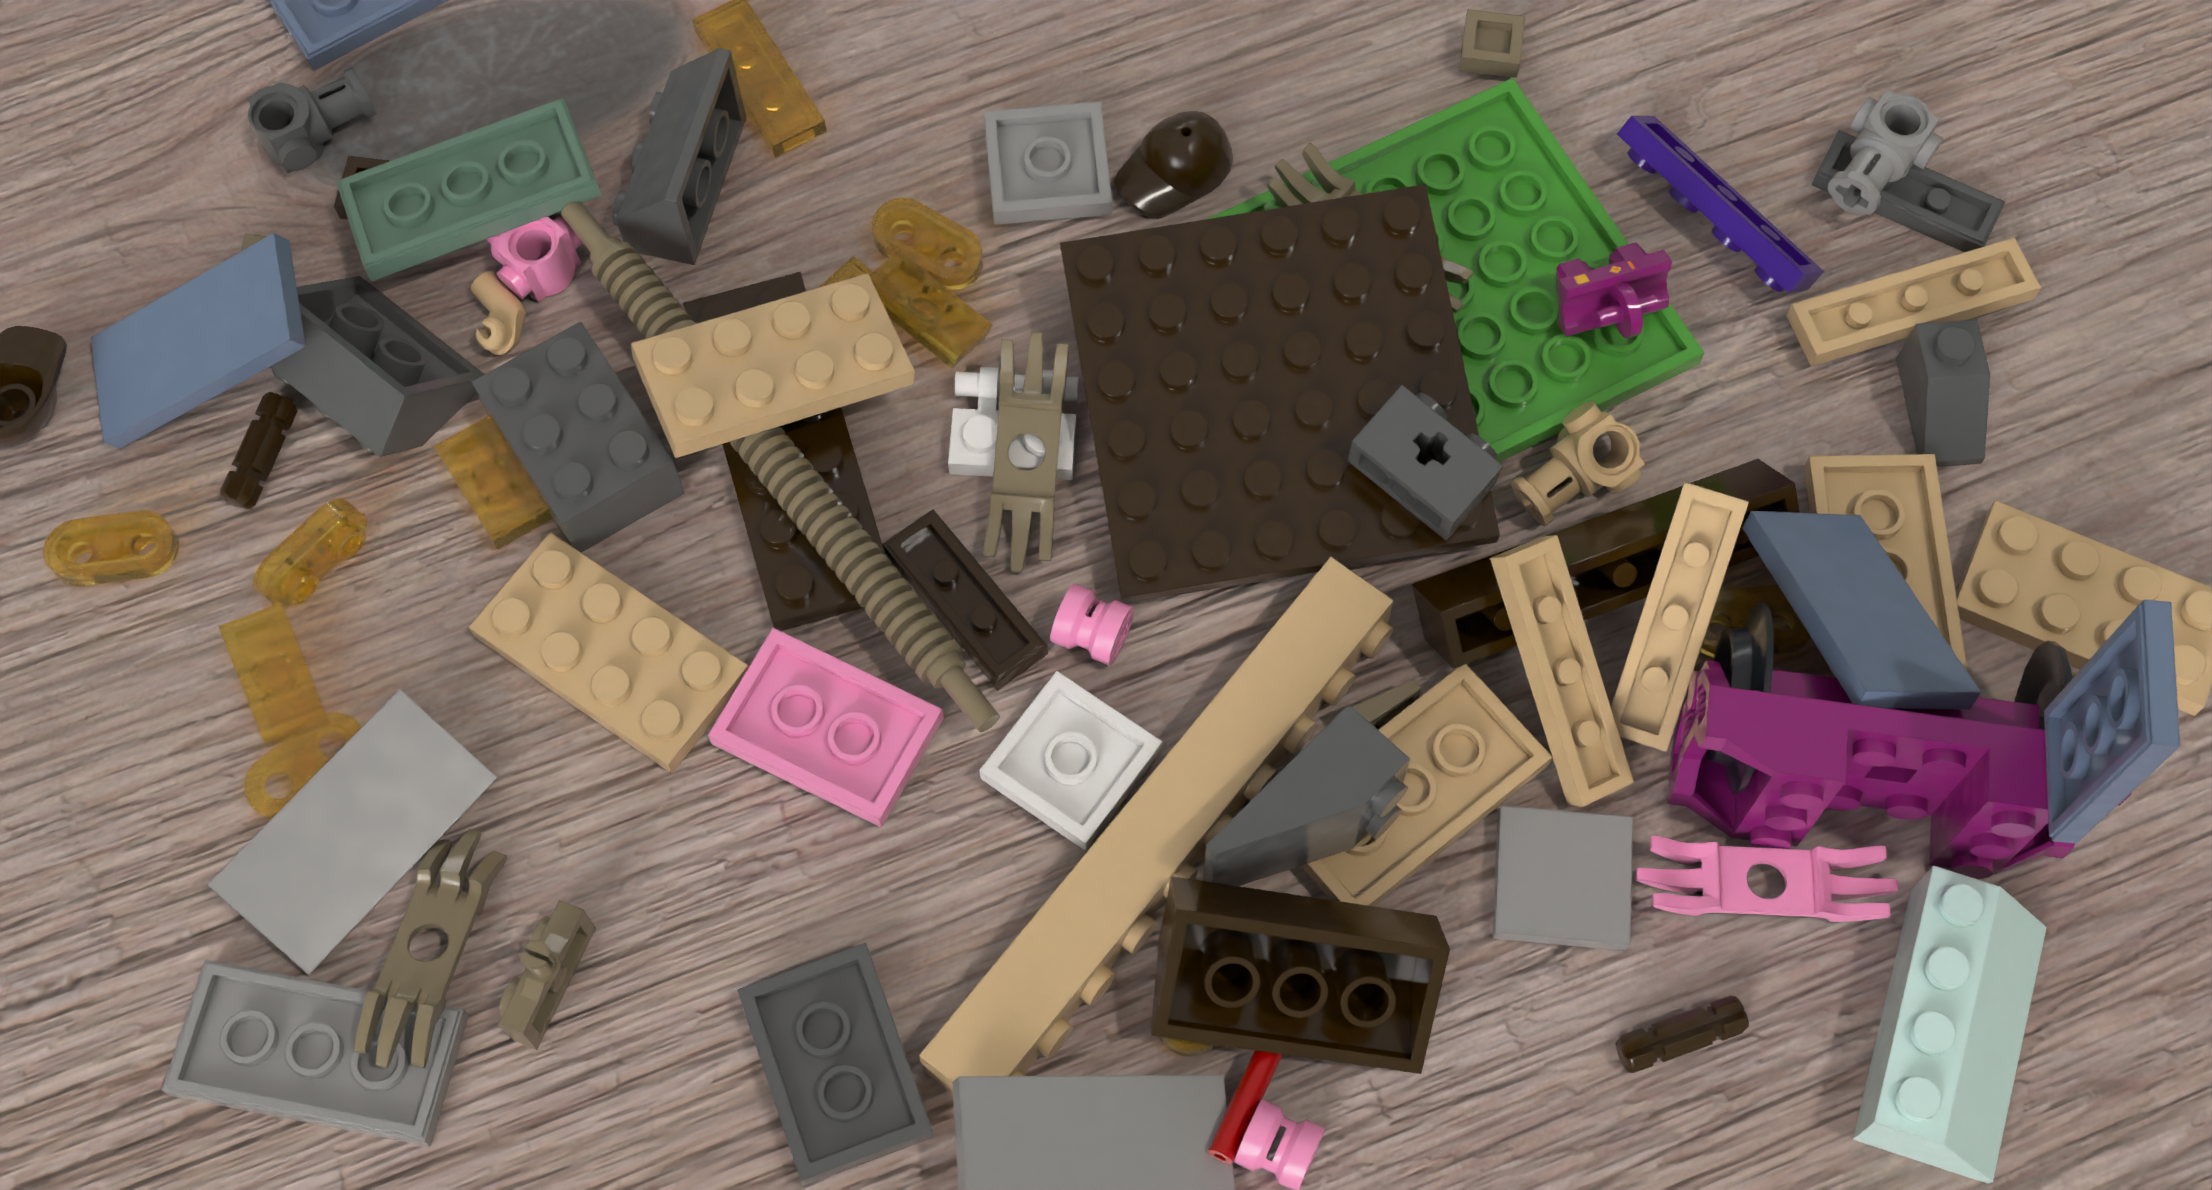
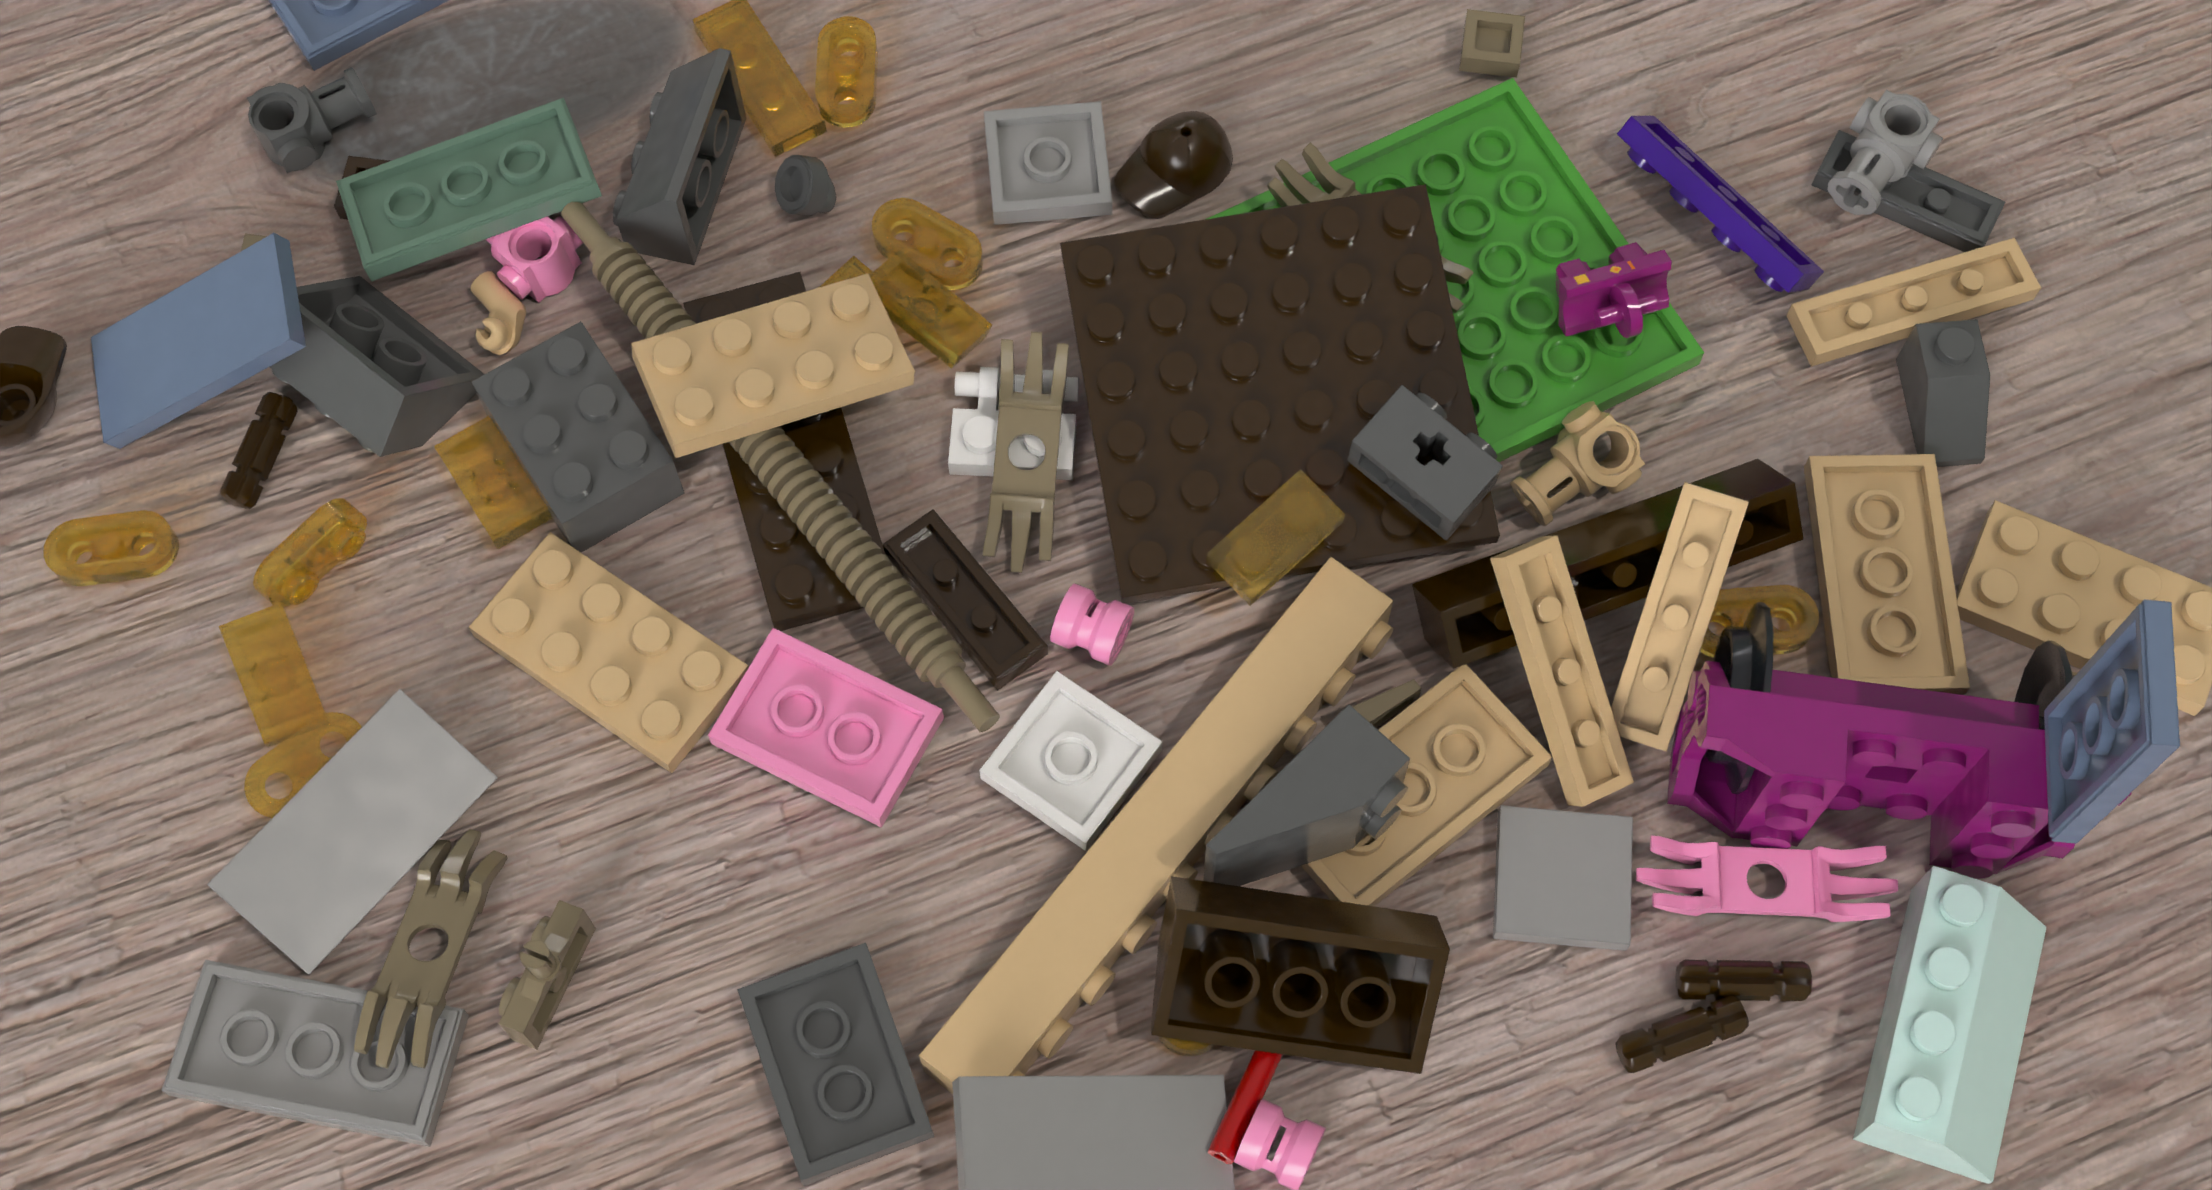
(804, 186): none -> dark grey tile
(846, 76): none -> clear yellow plate
(1275, 537): none -> clear yellow plate
(1744, 980): none -> dark brown axle
(1860, 611): sand blue tile -> none

